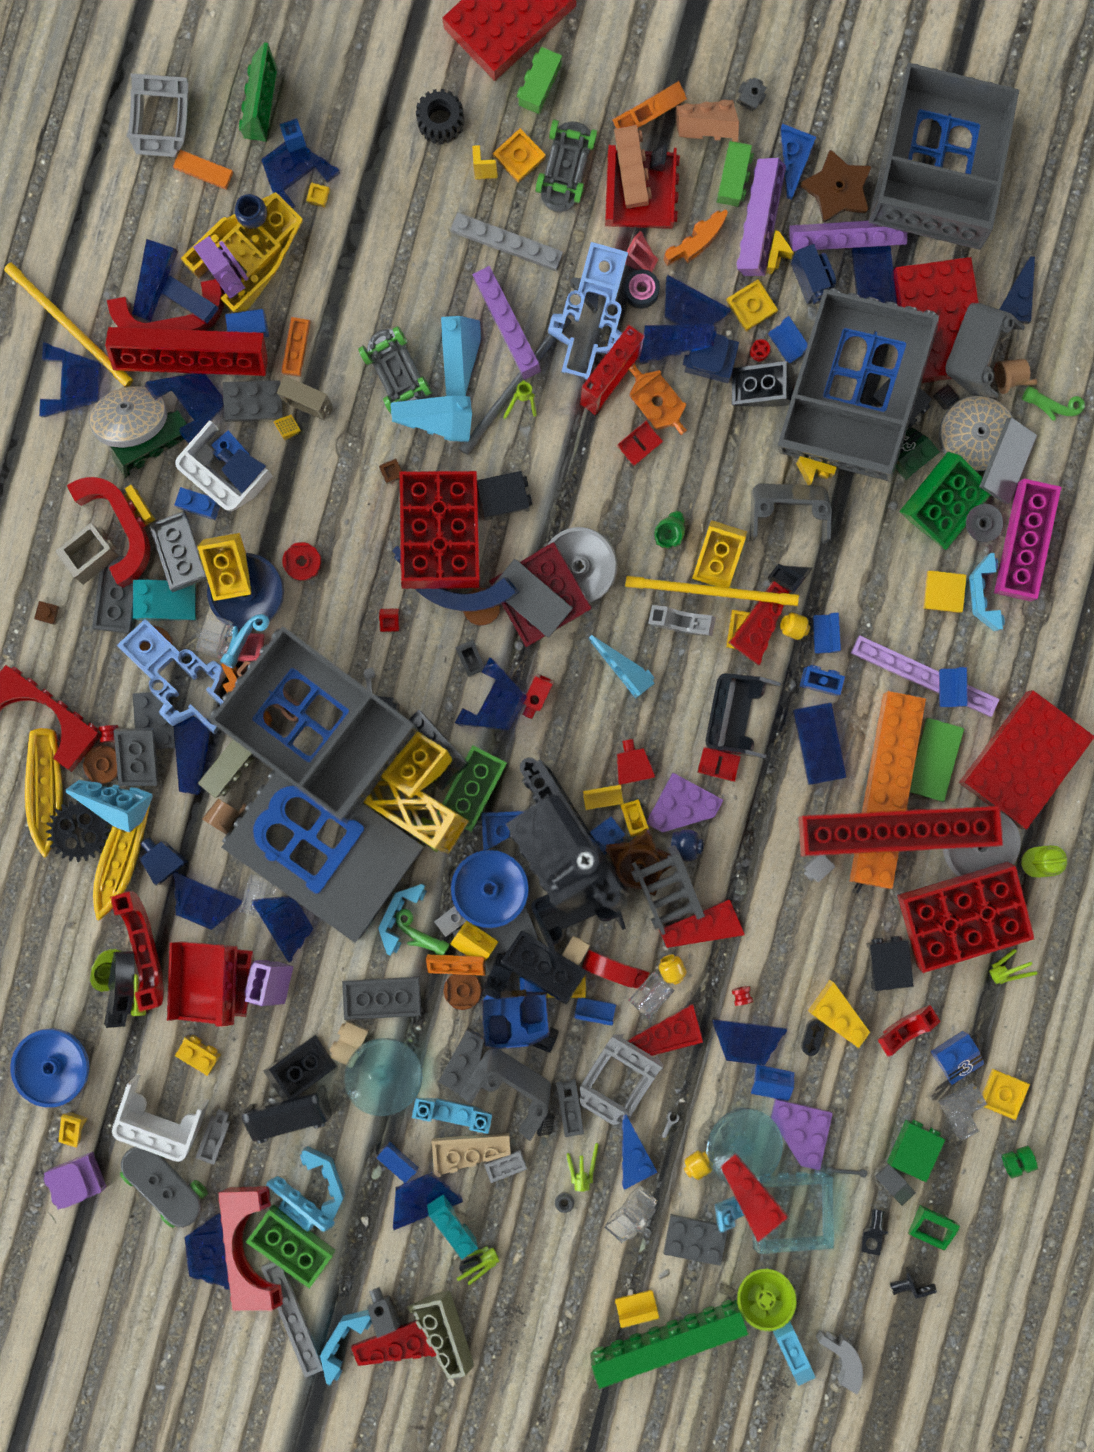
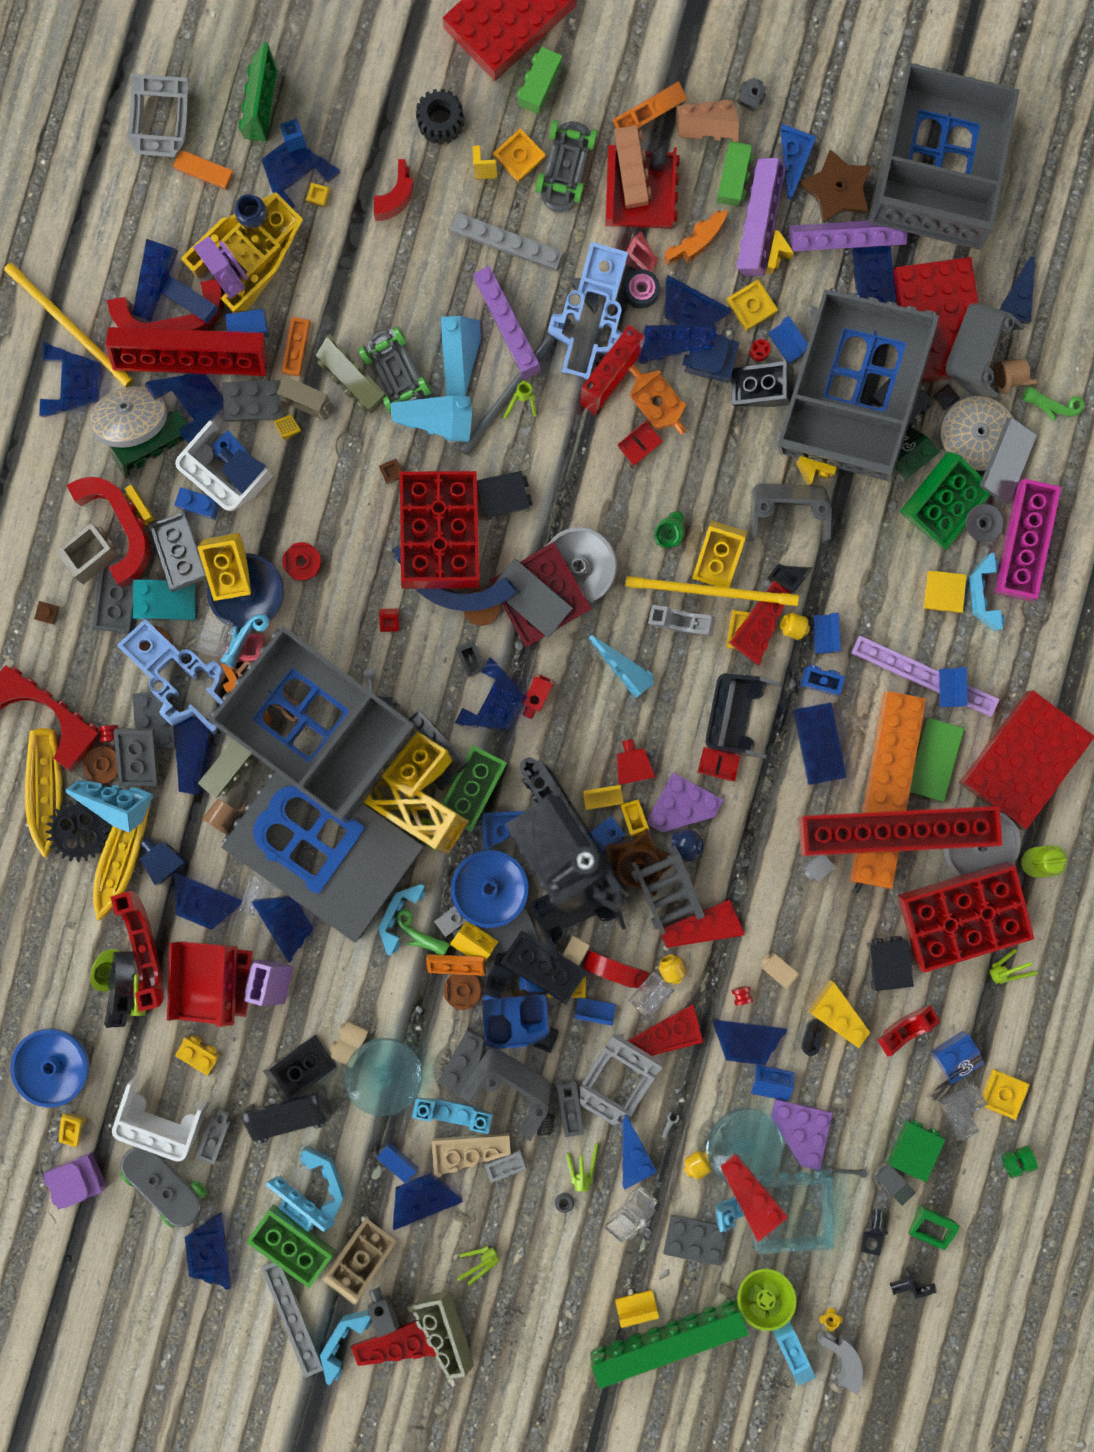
(247, 1288): arch -> none
(349, 375): none -> olive wedge
(359, 1261): none -> tan brick
(381, 998): dark grey tile -> none
(395, 201): none -> red arch
(457, 1235): teal arch -> none
(468, 1264): black slope -> none
(778, 970): none -> tan slope
(813, 273): dark blue brick -> none
(831, 1325): none -> yellow plate

